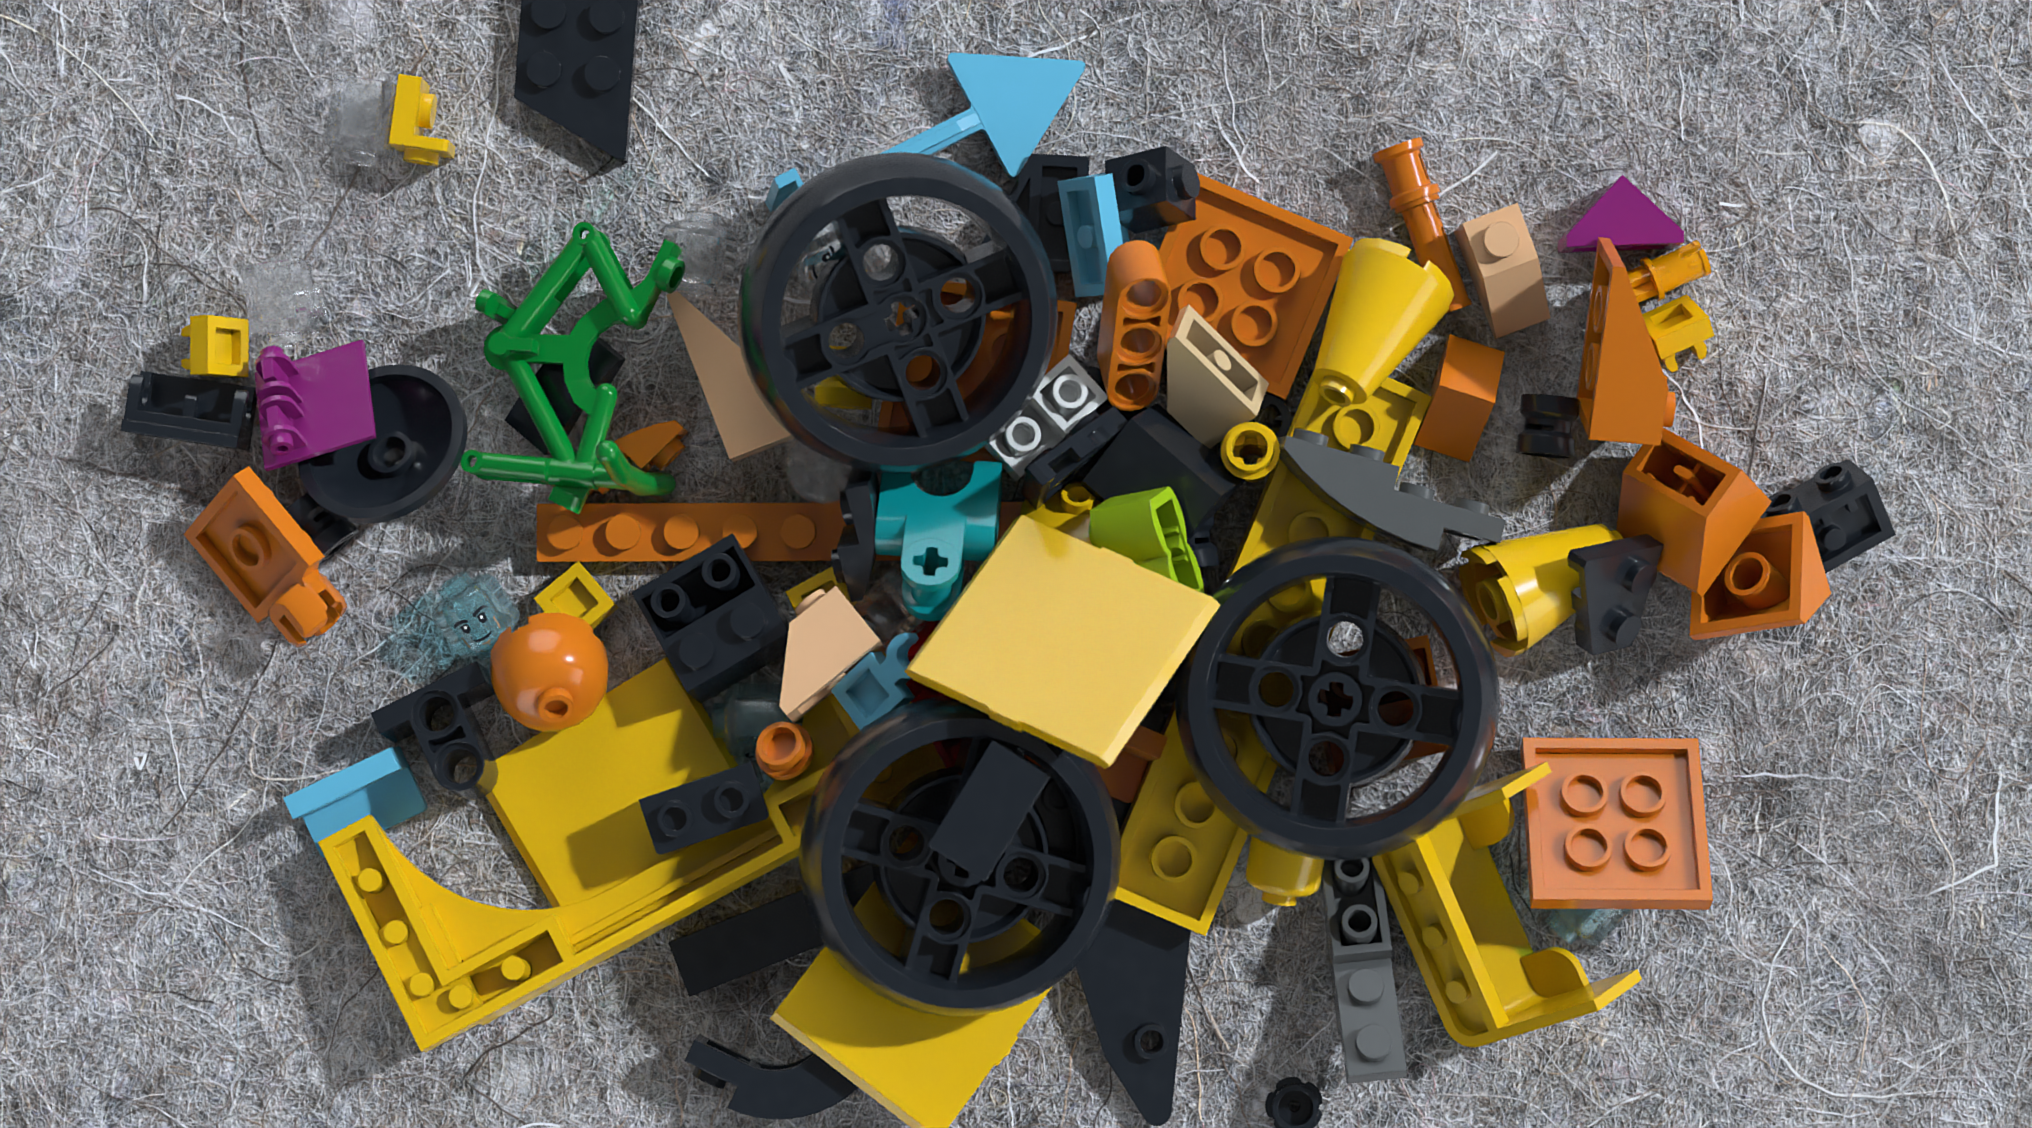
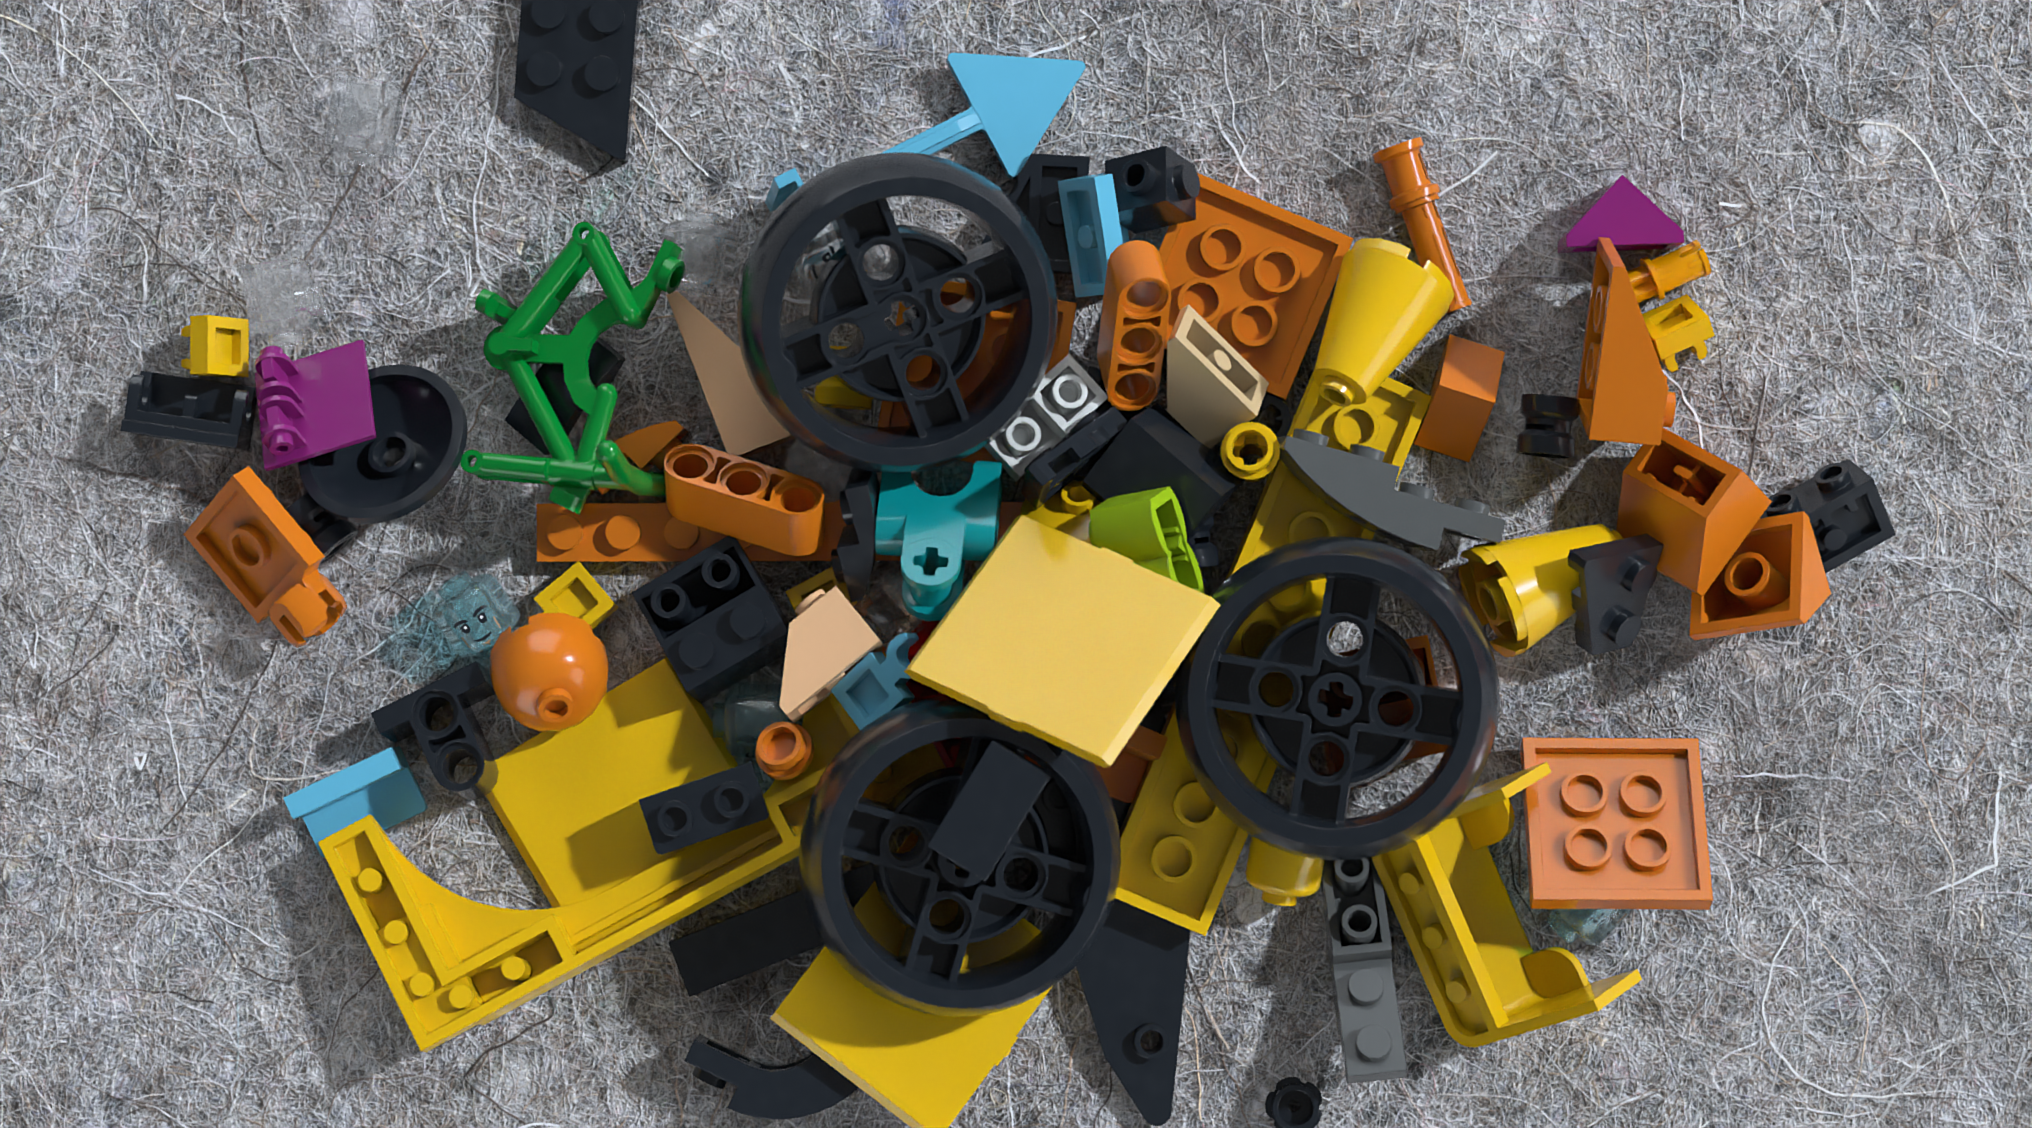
(412, 113): yellow bracket -> none
(744, 499): none -> orange beam
(1504, 270): light nougat slope -> none

